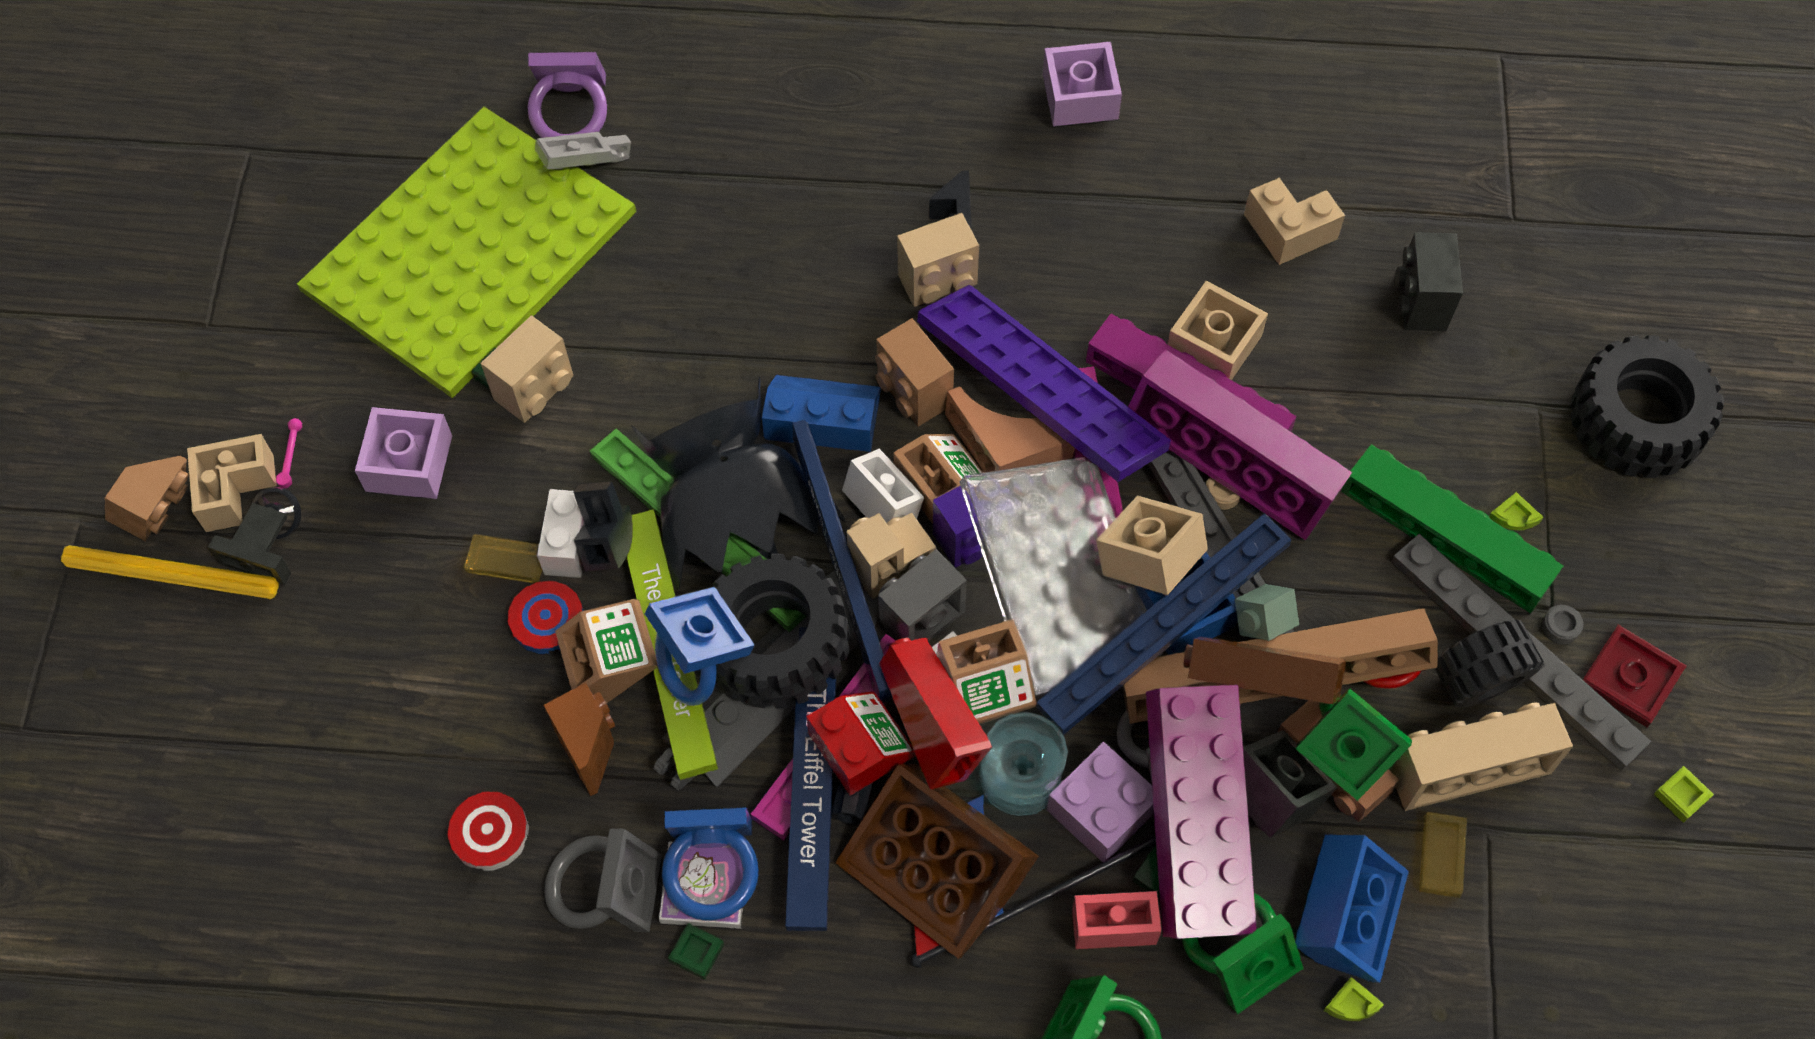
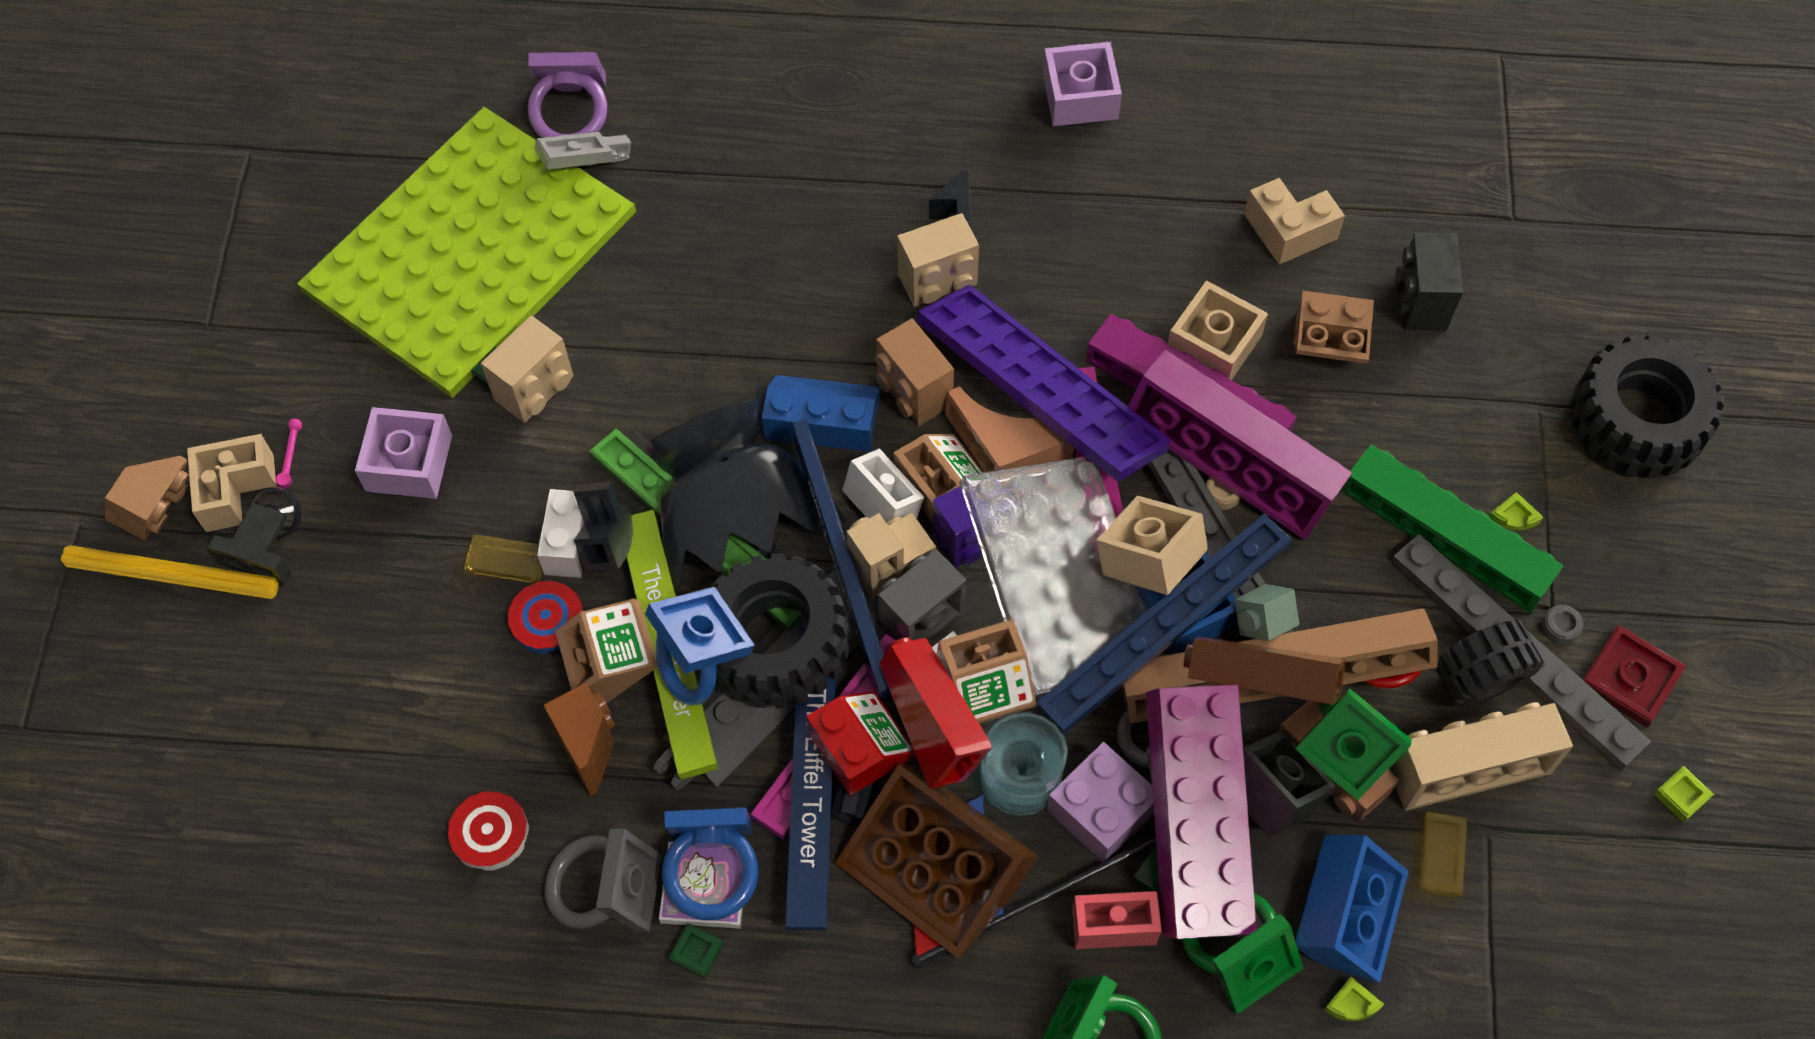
(1333, 327): none -> medium nougat slope

